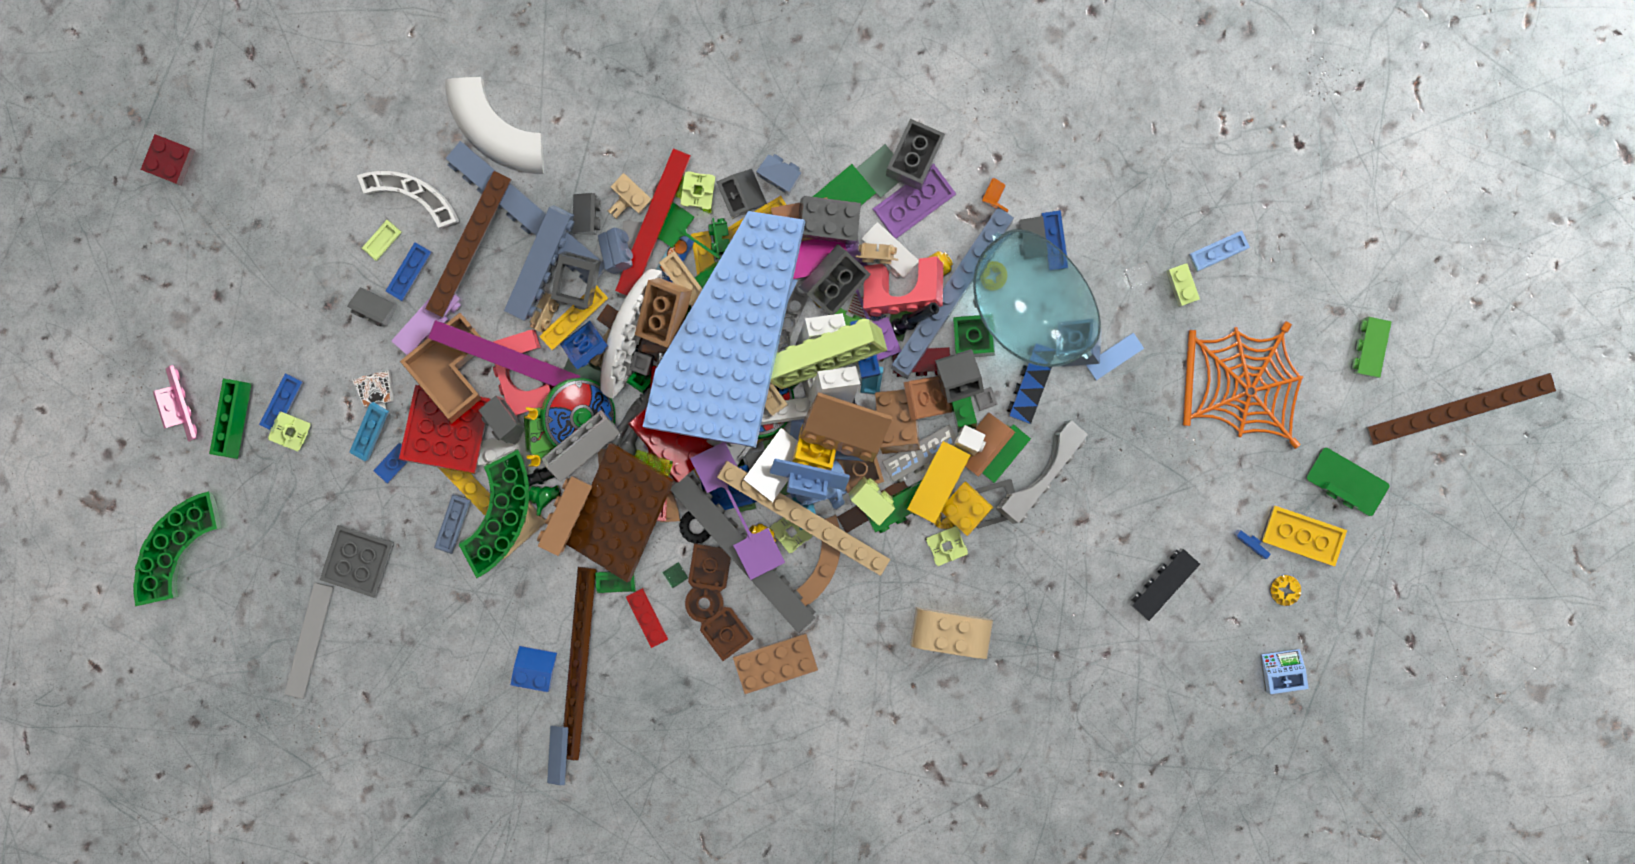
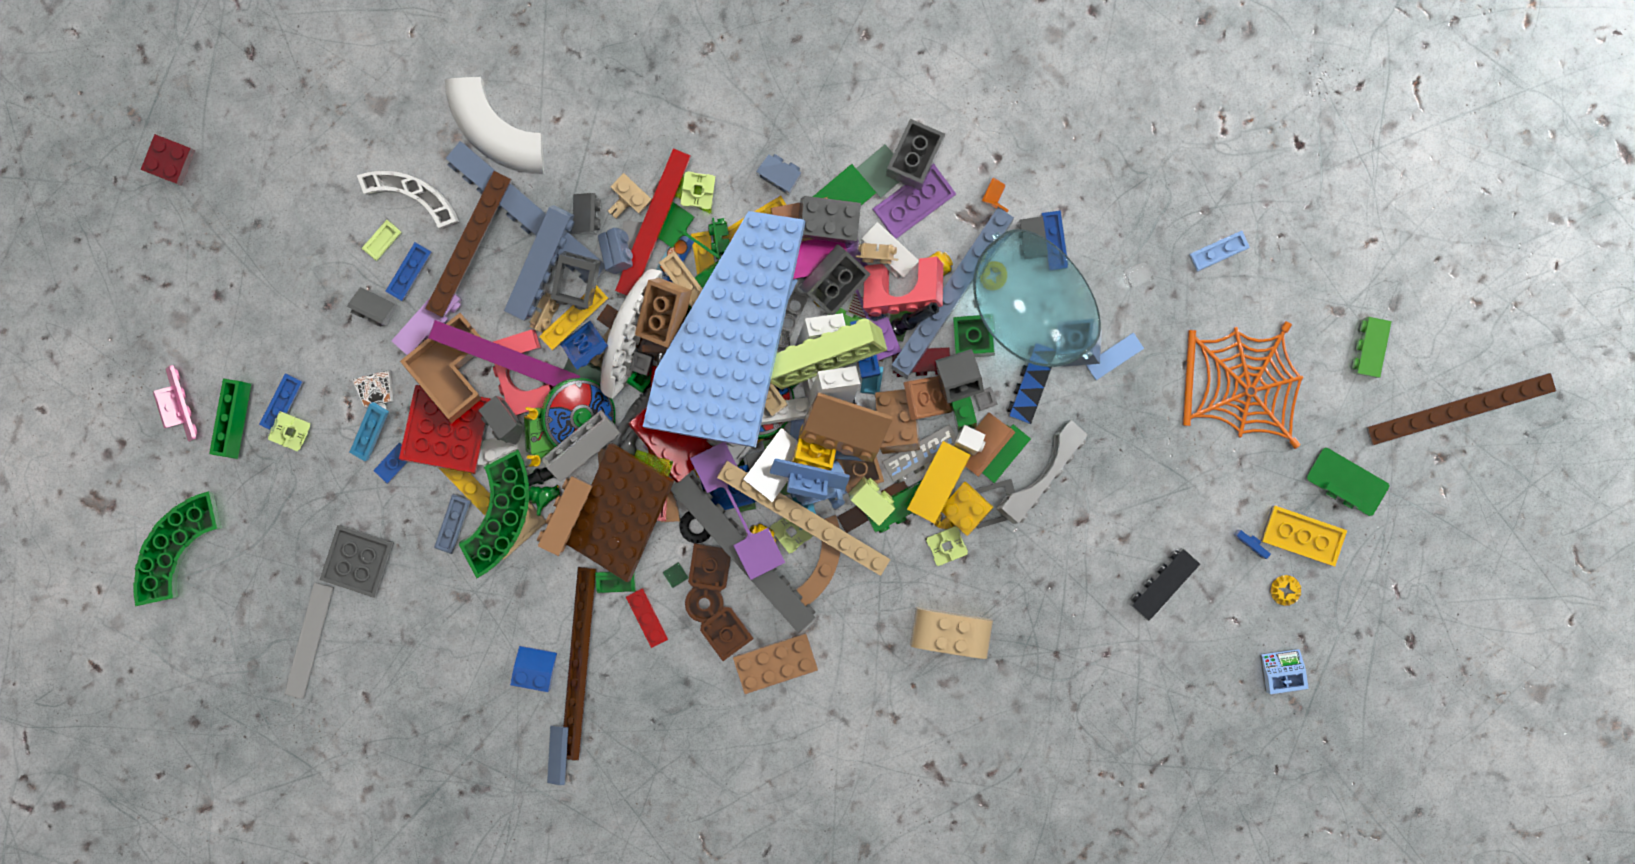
(741, 193): dark grey slope -> none
(1182, 285): yellowish green brick -> none

